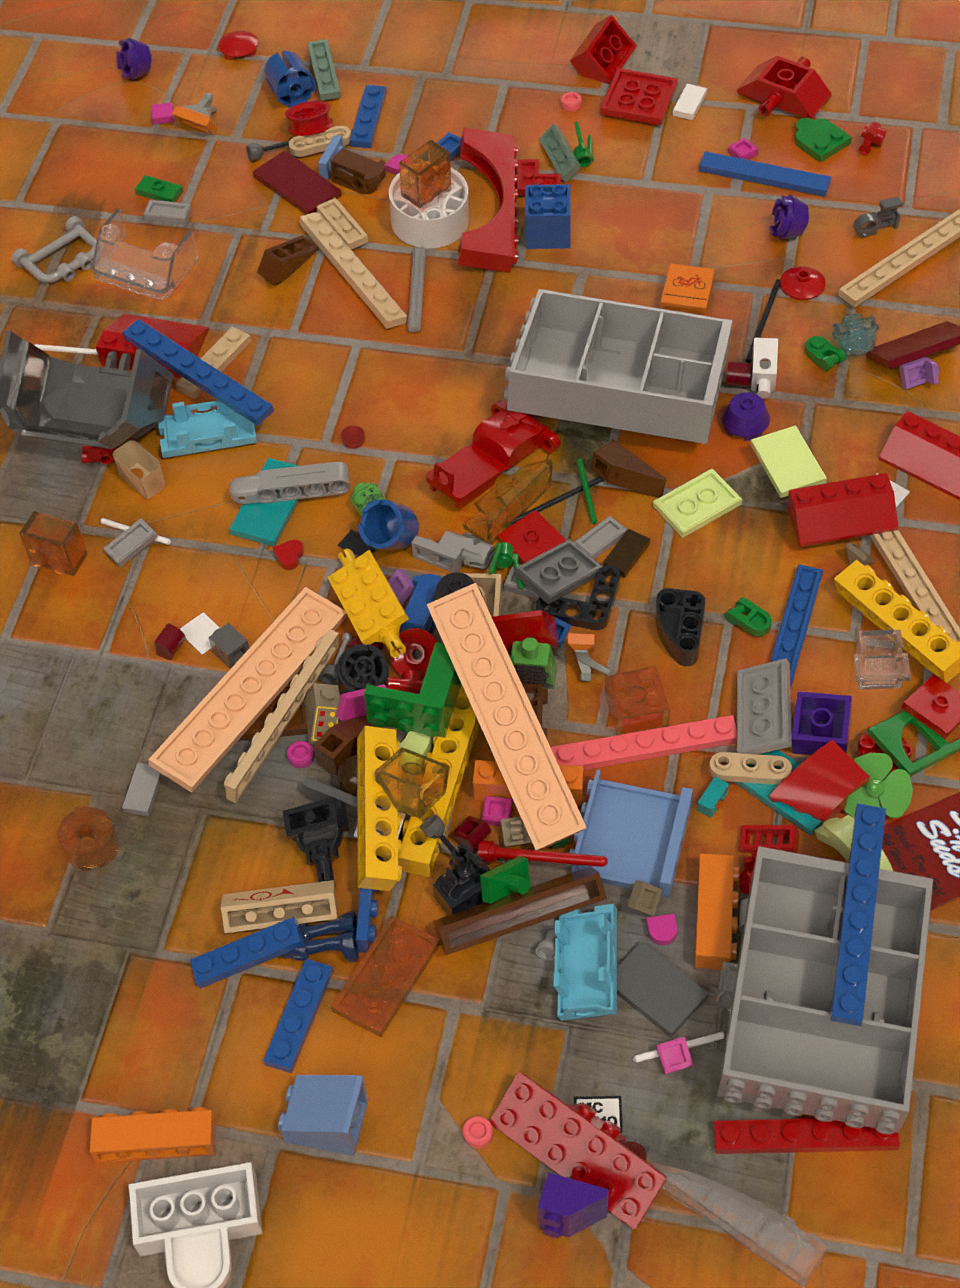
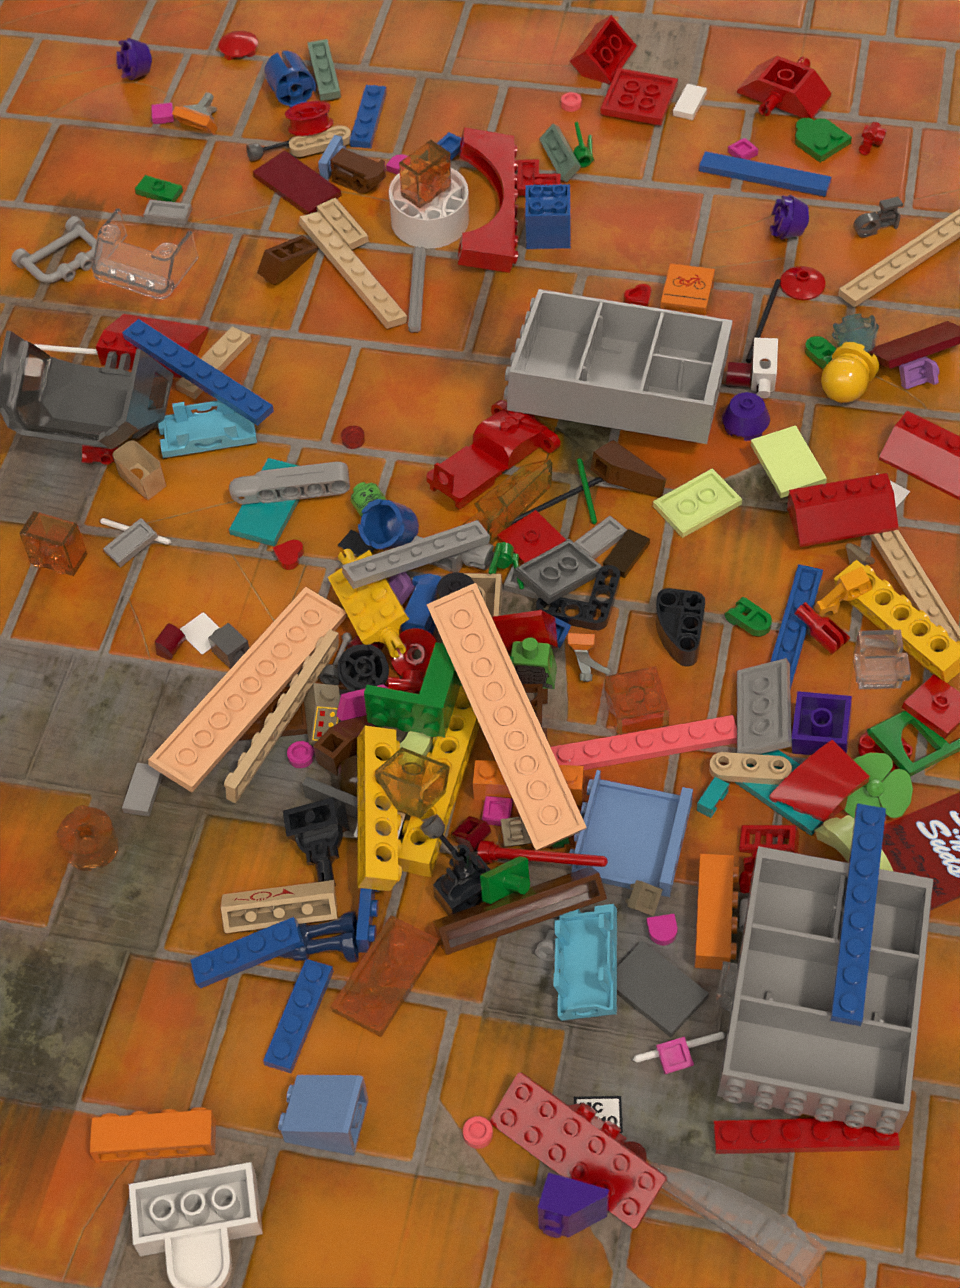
(415, 554): none -> light grey plate
(639, 295): none -> red tile
(822, 629): none -> red arm
(847, 588): none -> light orange piece
(848, 372): none -> yellow tile

